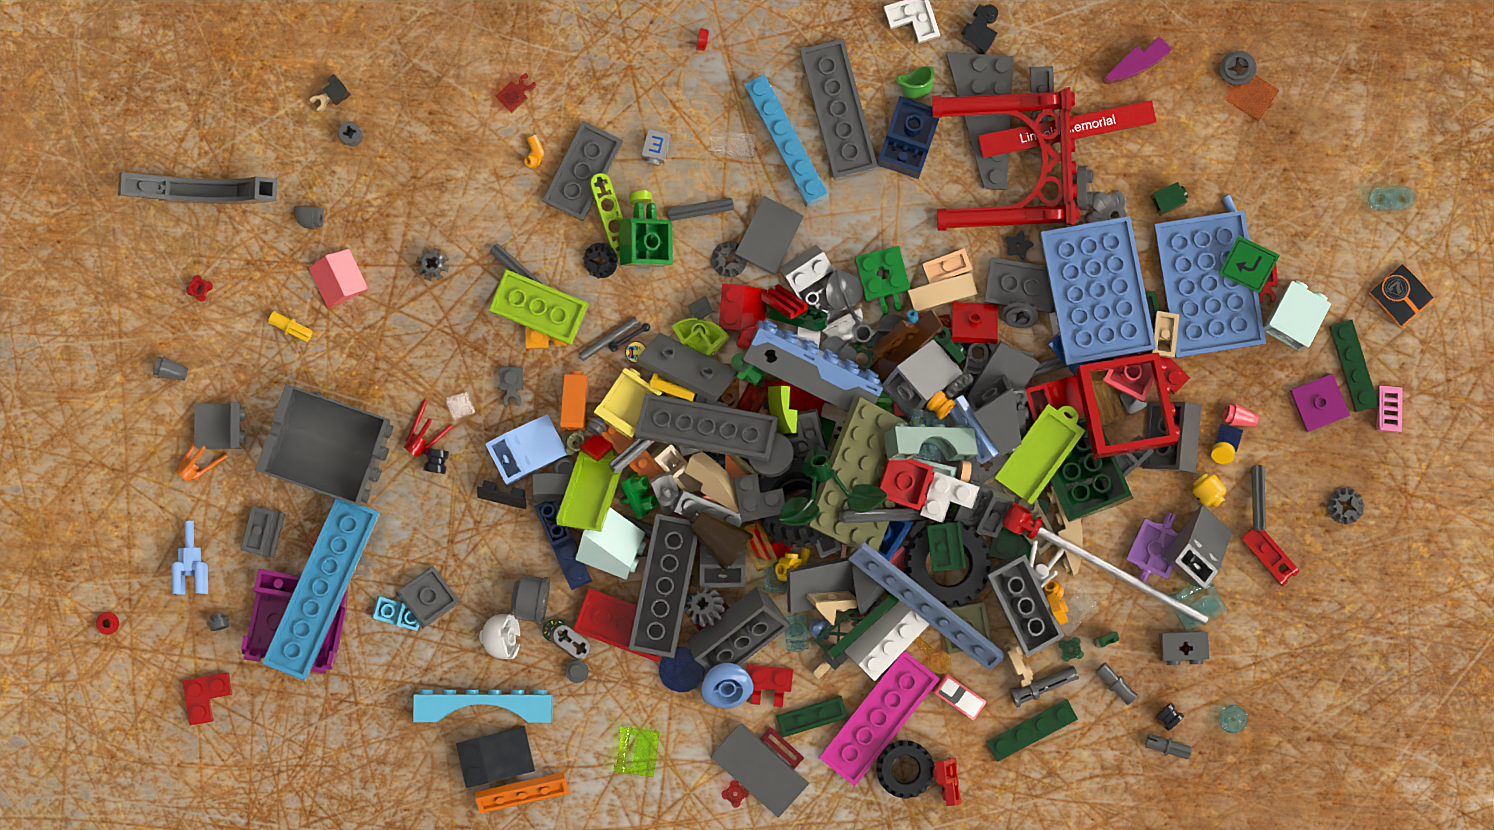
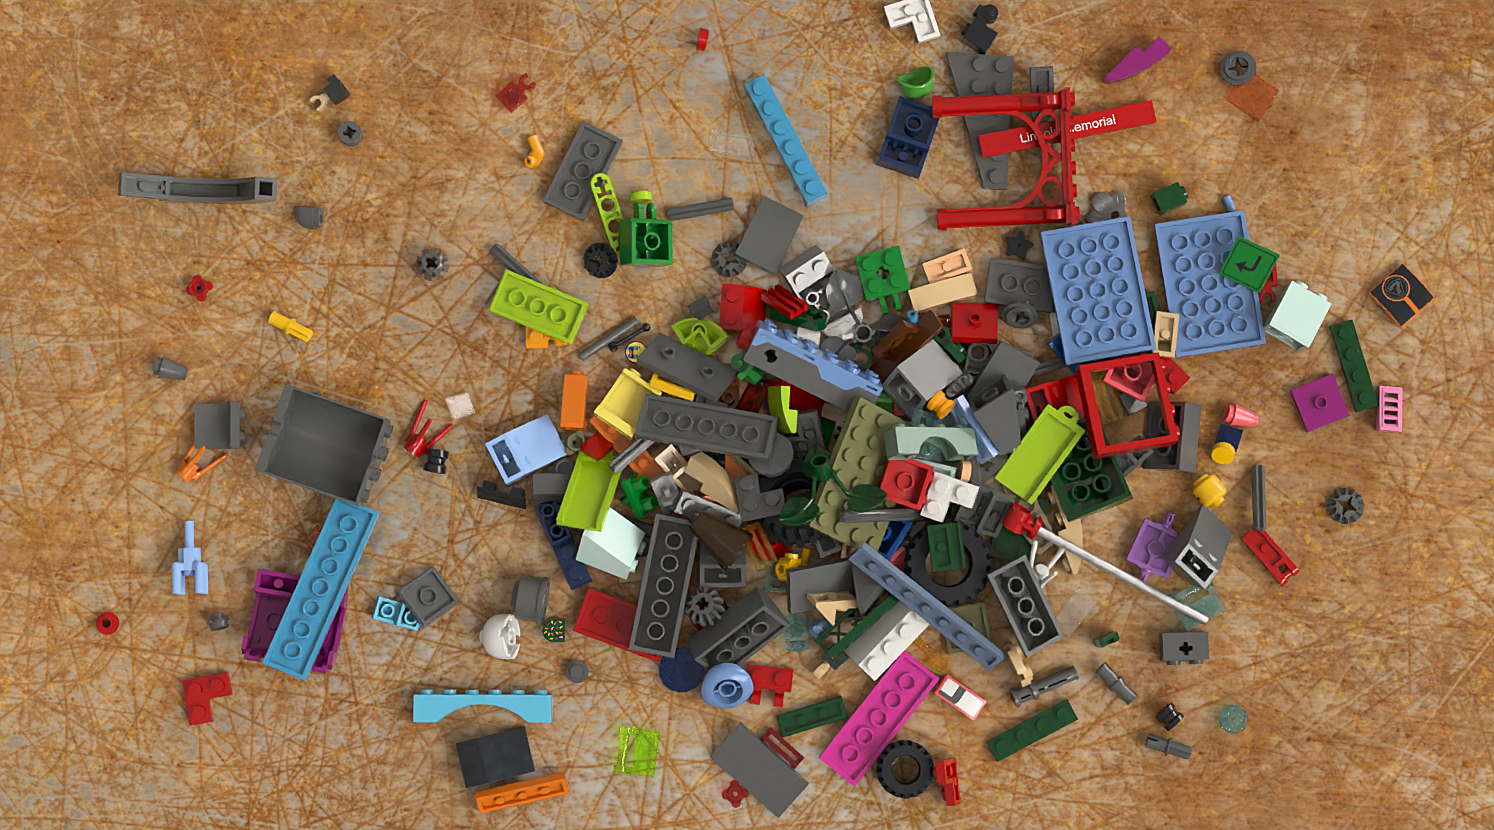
(263, 531): dark grey plate -> none
(338, 278): coral slope -> none
(511, 380): dark grey plate -> none
(567, 646): beam -> none
(595, 425): dark grey plate -> none
(656, 147): light grey brick -> none
(838, 109): dark grey plate -> none
(1054, 593): light orange plate -> none
(1075, 644): clear green plate -> none
(1084, 196): dark grey plate -> none
(1390, 198): clear light blue plate -> none

